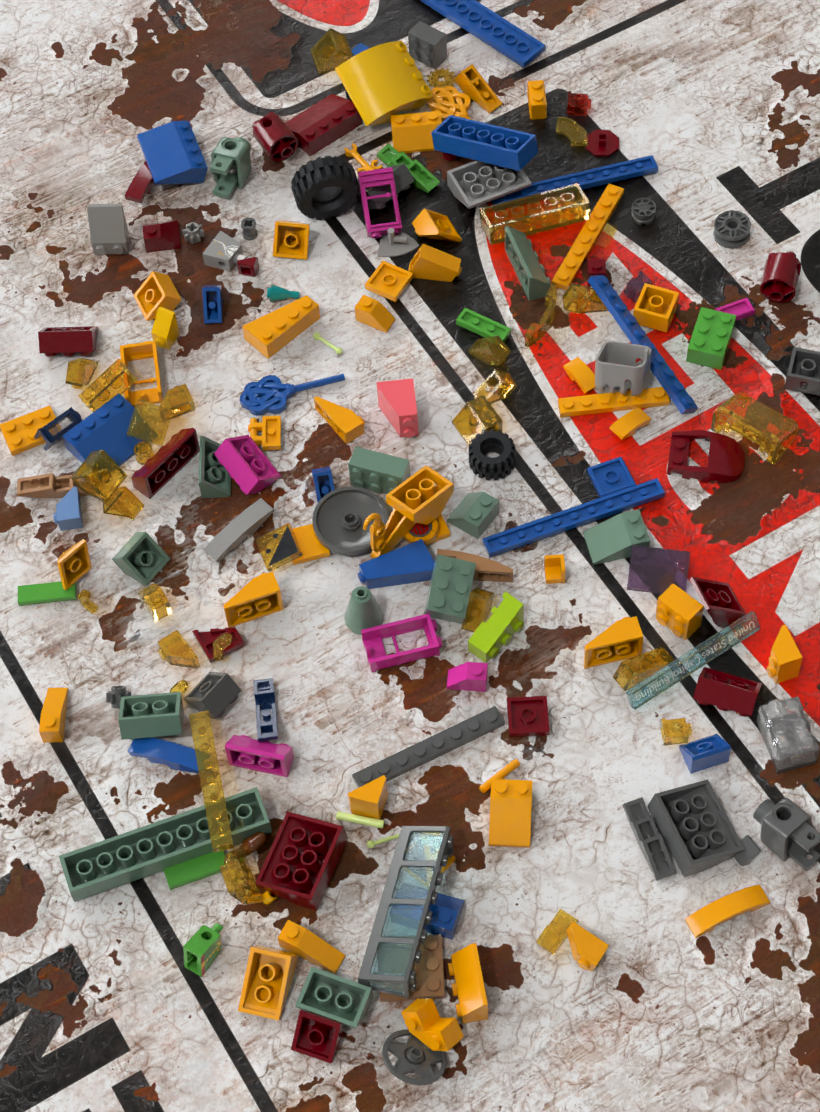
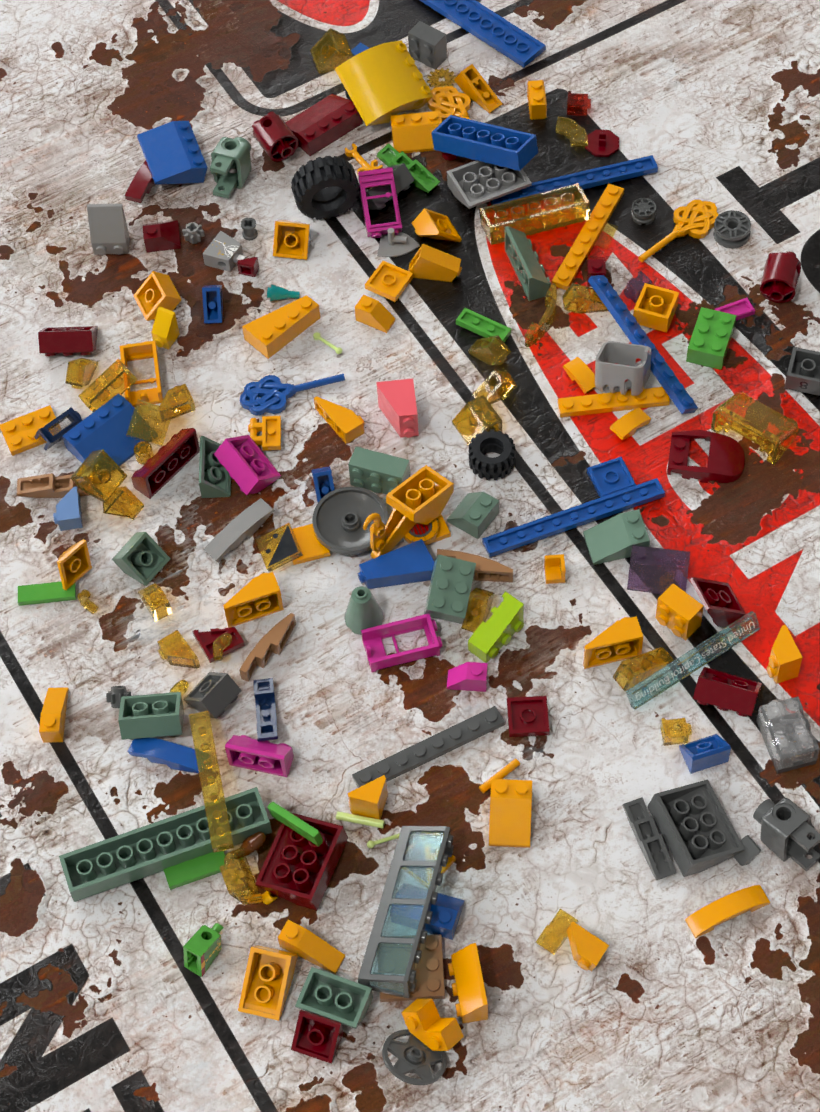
(270, 643): none -> medium nougat slope
(295, 823): none -> bright green tile
(697, 226): none -> light orange piece

